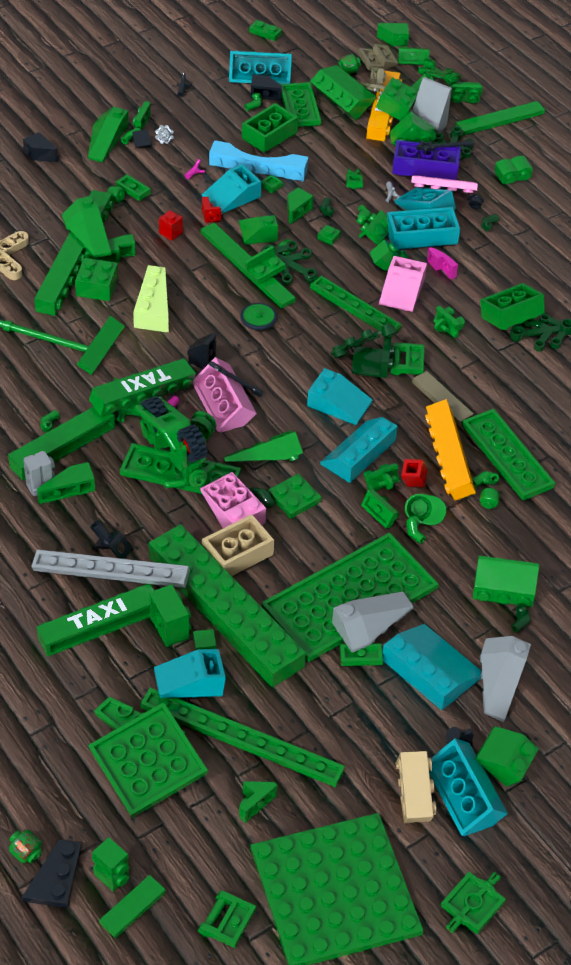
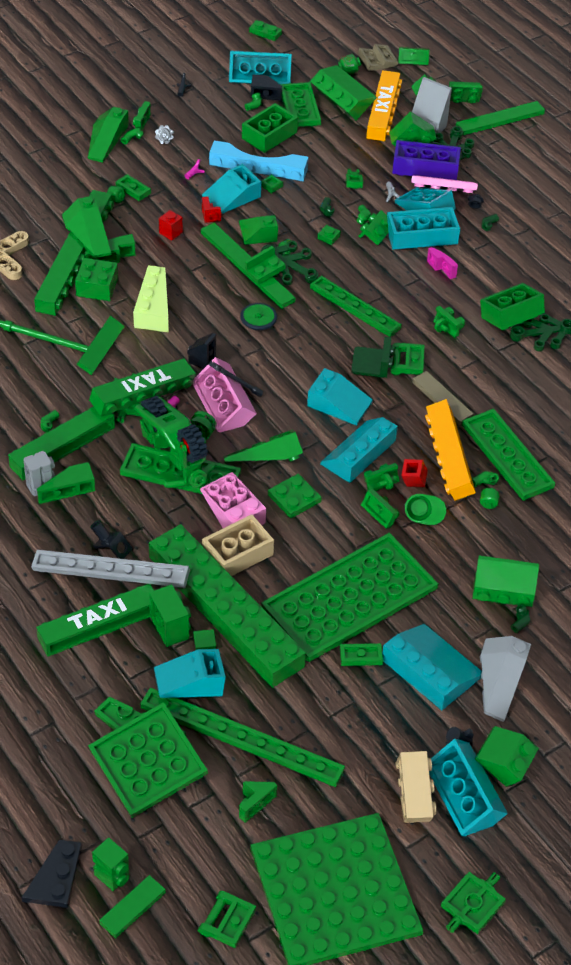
(25, 846): green head -> none
(40, 148): black slope -> none
(141, 139): black tile -> none
(263, 496): dark green arm -> none
(298, 204): green slope -> none
(340, 350): dark green plant -> none
(365, 619): light grey wedge -> none
(376, 78): dark tan bracket -> none
(384, 252): green slope -> none
(393, 33): green slope -> none
(397, 99): green brick -> none
(403, 283): bright pink slope -> none
(412, 529): green arm -> none
(431, 147): black piece -> none
(432, 71): green plant -> none
(513, 169): green brick -> none

